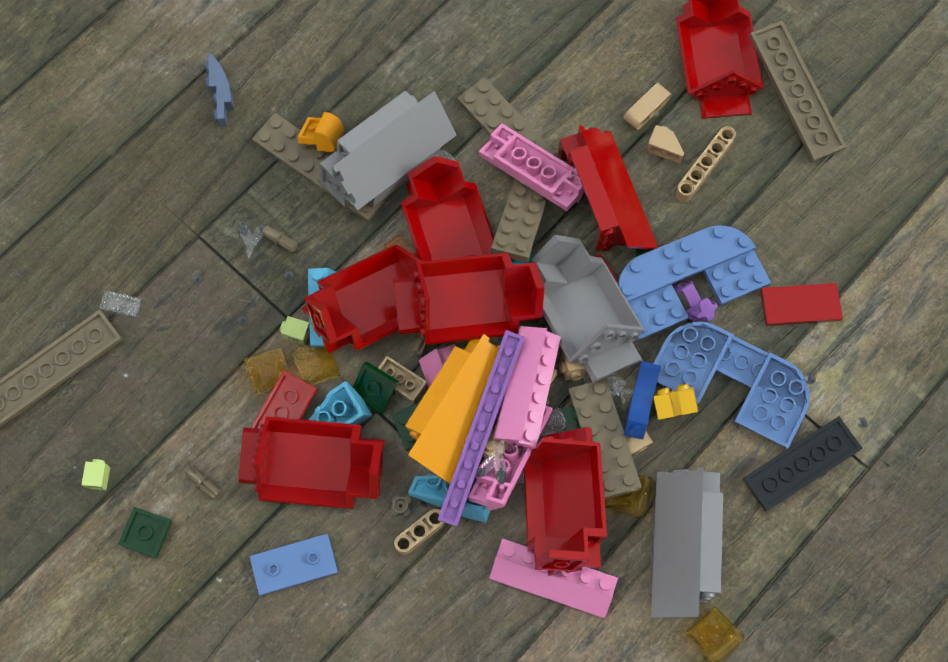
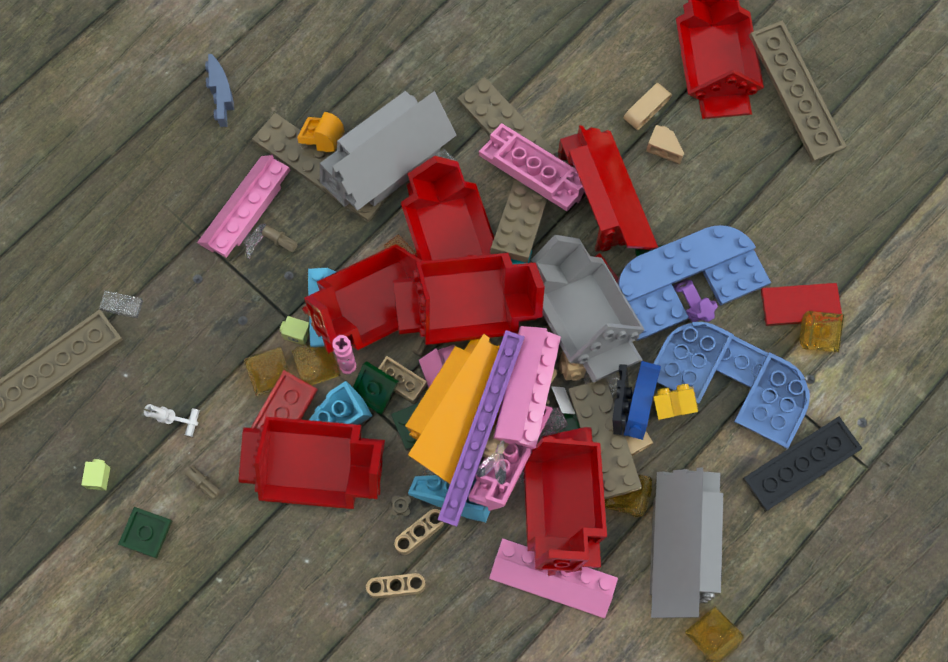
(167, 416): none -> white pin
(245, 206): none -> bright pink slope
(293, 564): medium blue plate -> none
(344, 354): none -> bright pink piece
(386, 582): none -> tan beam
(563, 400): none -> white sticker
(621, 403): none -> black wing
(701, 171): tan beam -> none
(821, 331): none -> clear yellow slope

